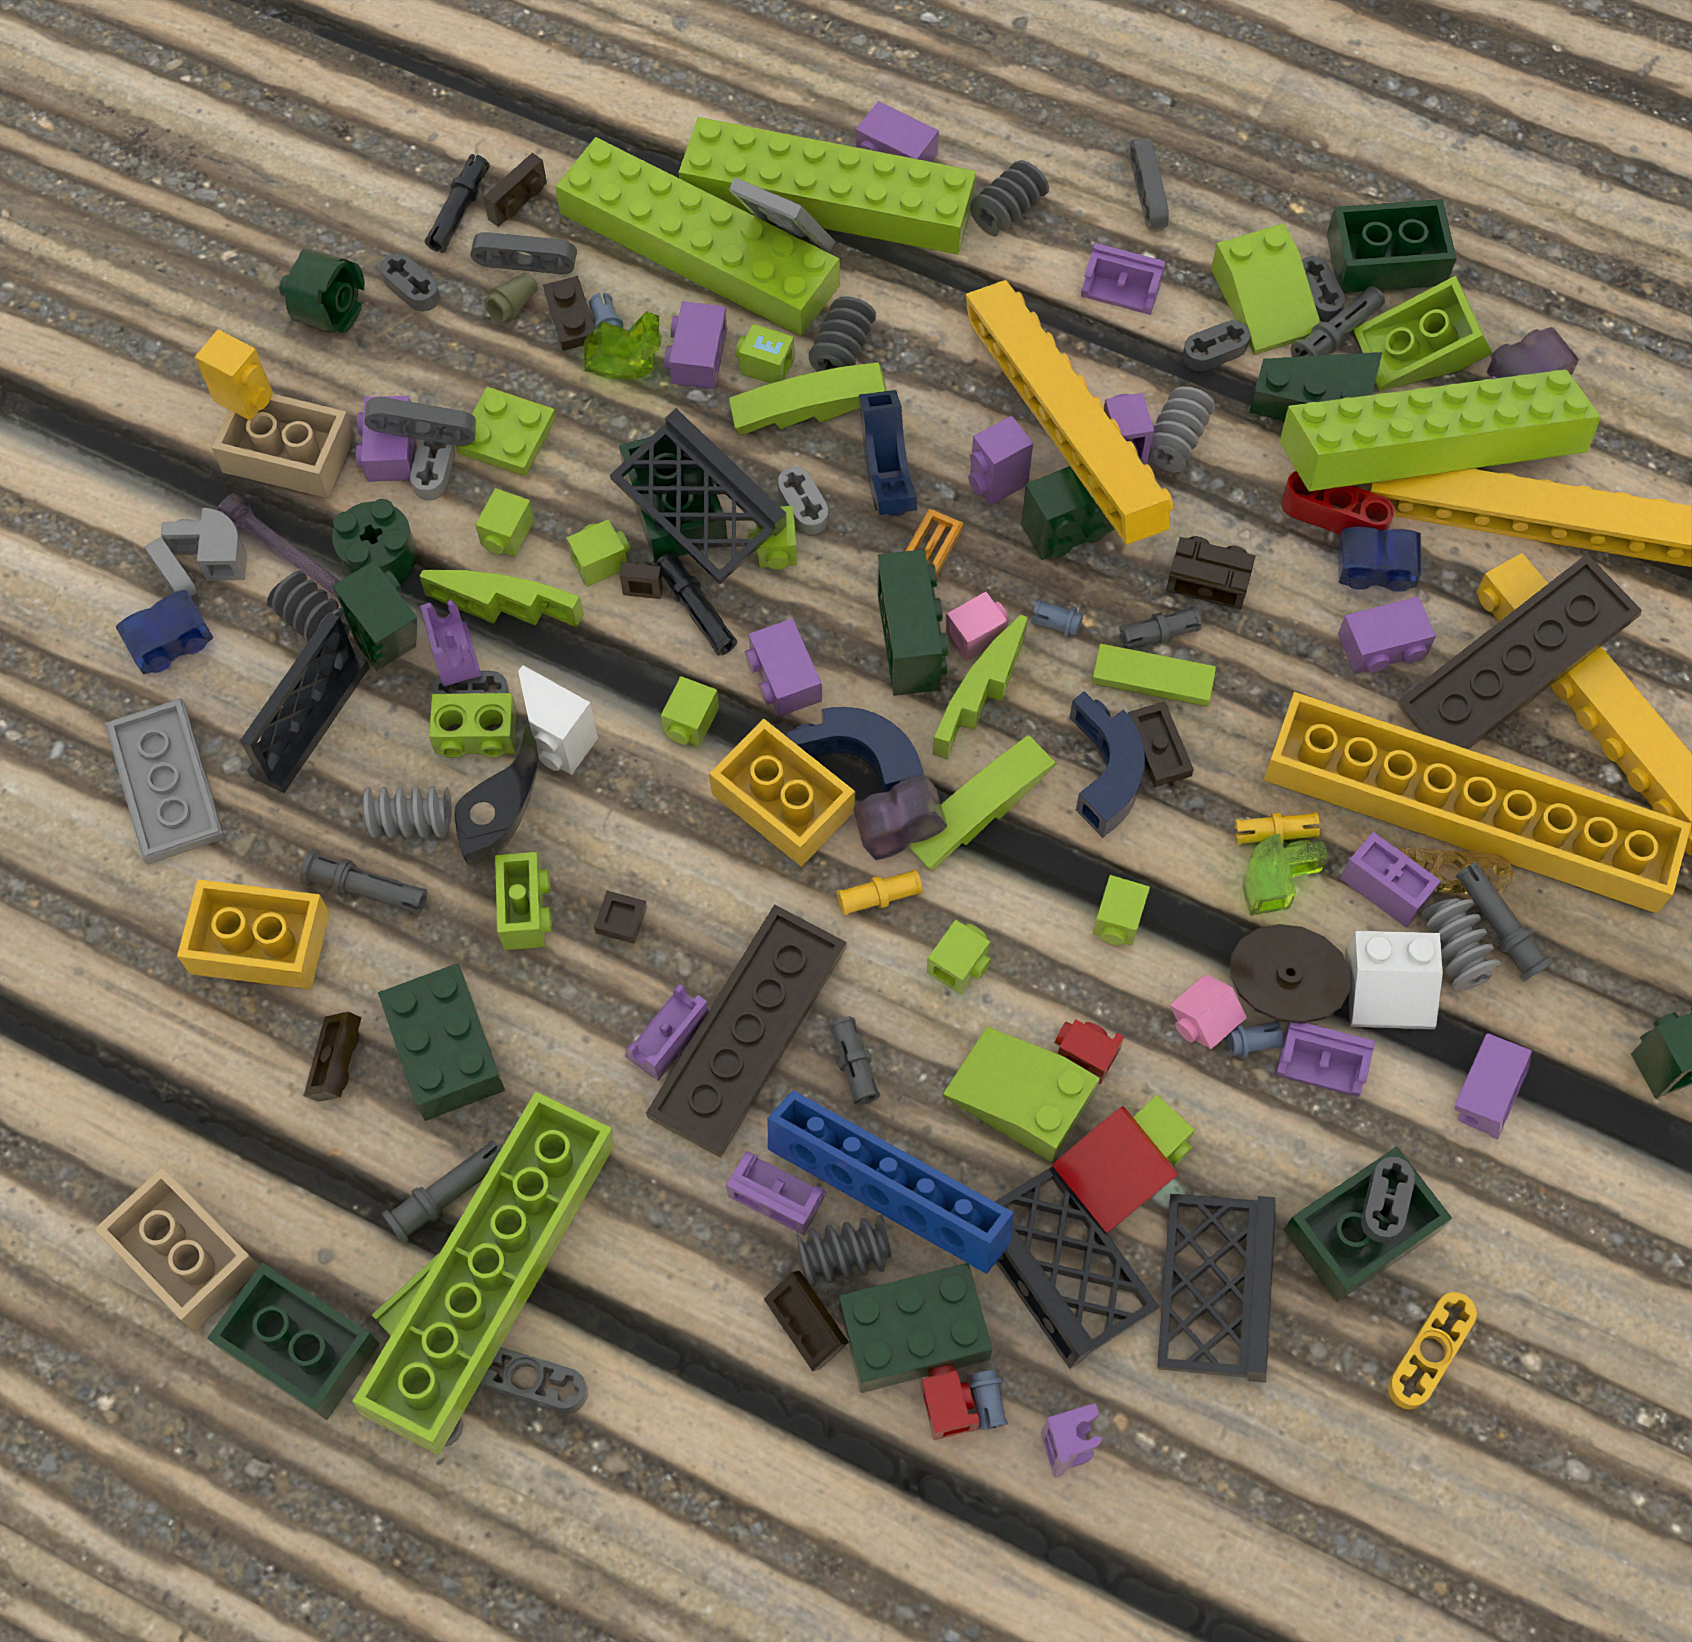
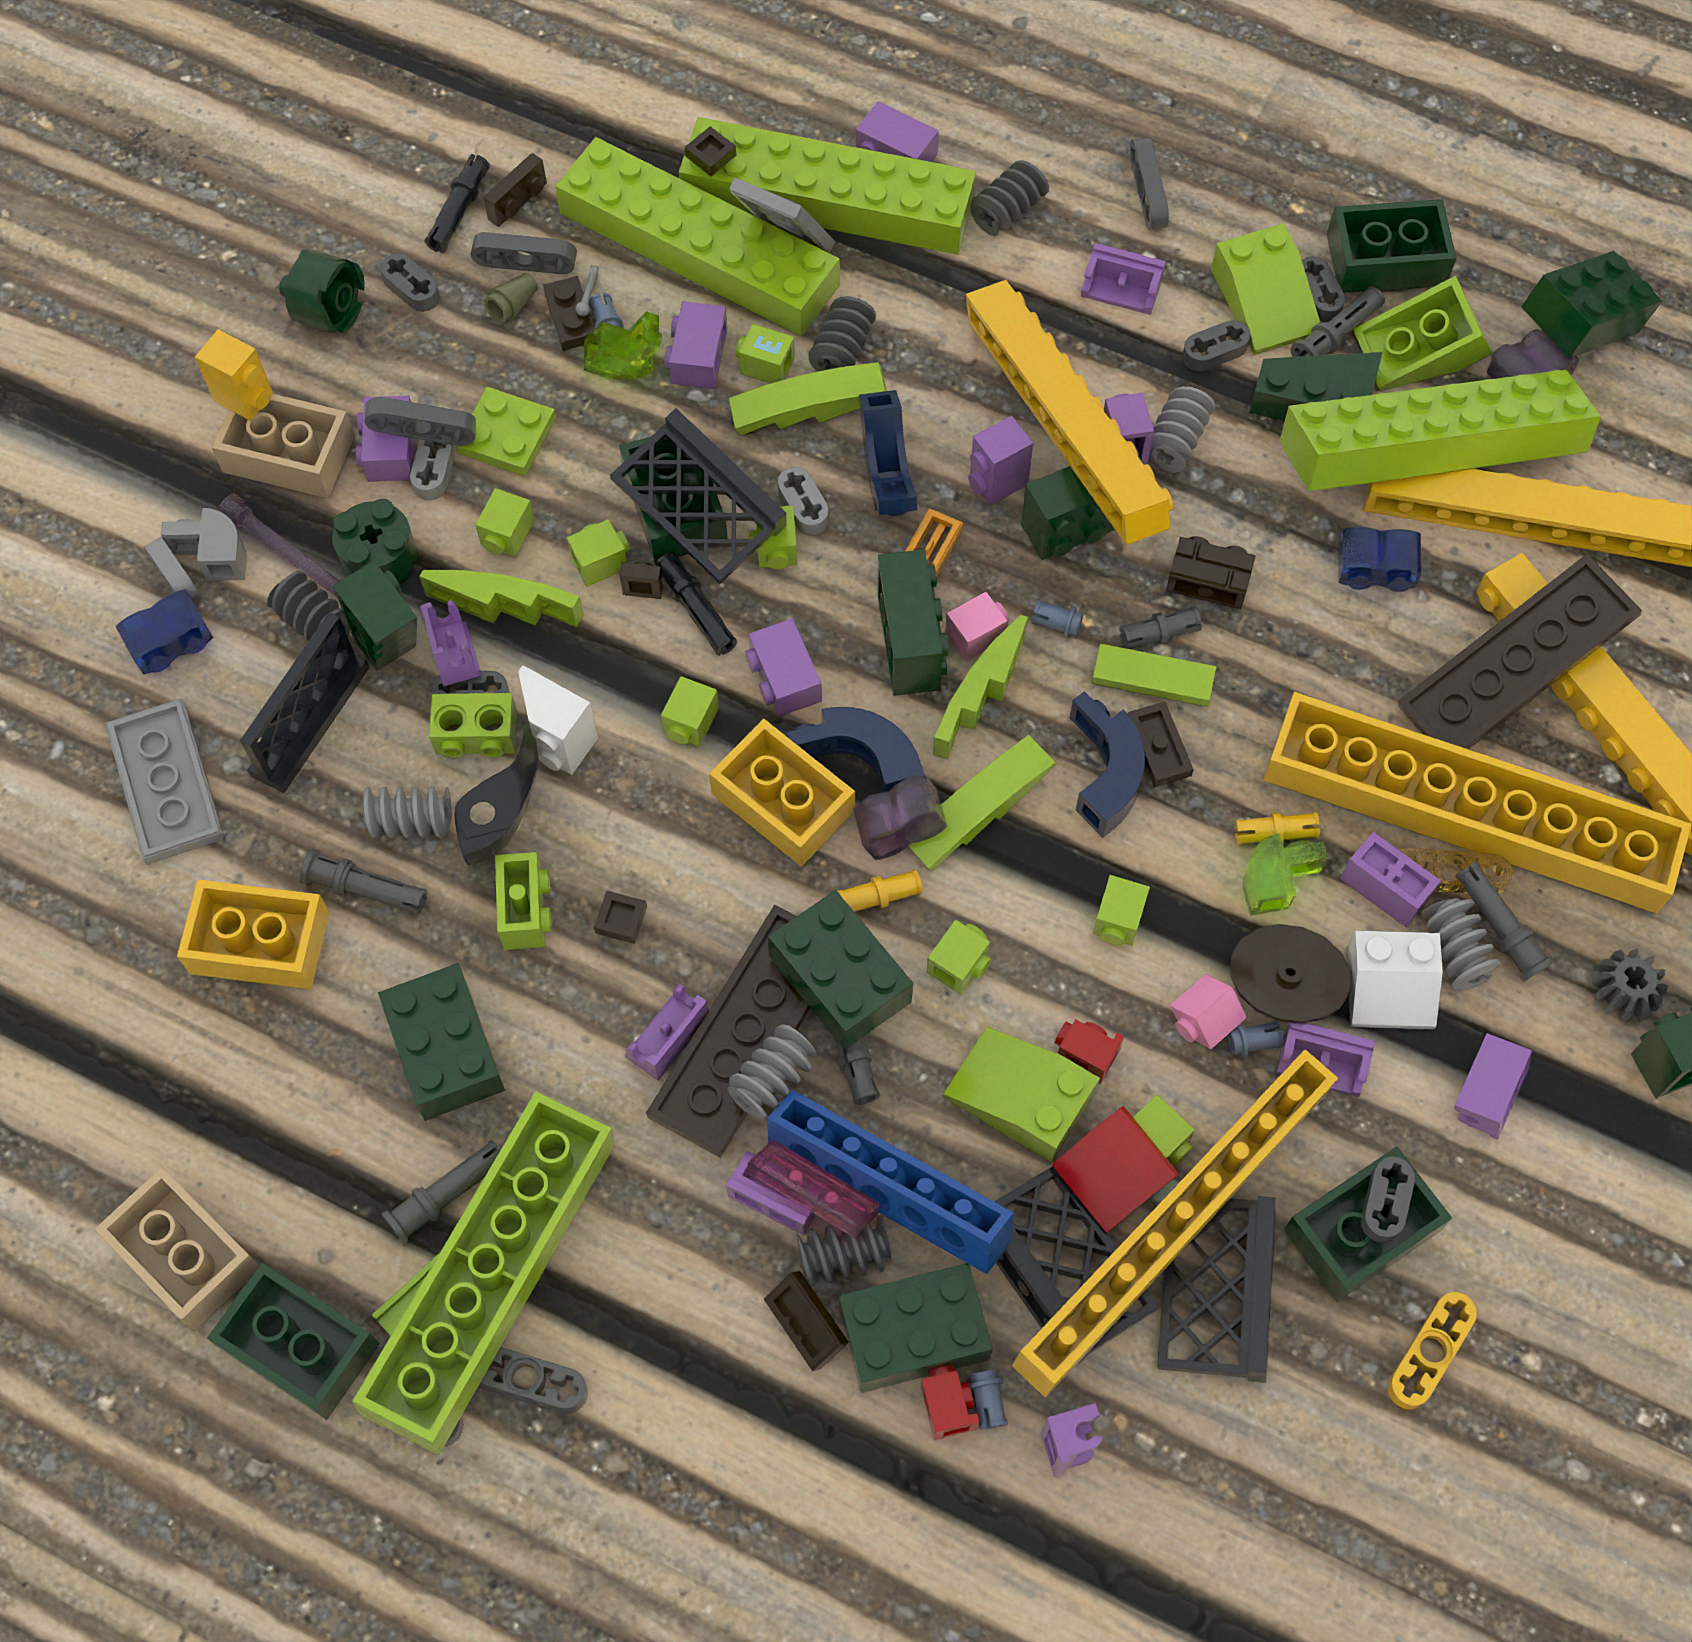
(332, 1056): dark brown plate -> none
(582, 307): none -> light grey hinge
(710, 151): none -> dark brown plate
(770, 1070): none -> light grey piece
(813, 1188): none -> clear pink tile
(840, 969): none -> dark green brick
(1173, 1224): none -> yellow brick
(1317, 507): red beam -> none
(1386, 635): medium lavender brick -> none
(1591, 303): none -> dark green brick
(1630, 1001): none -> dark grey gear

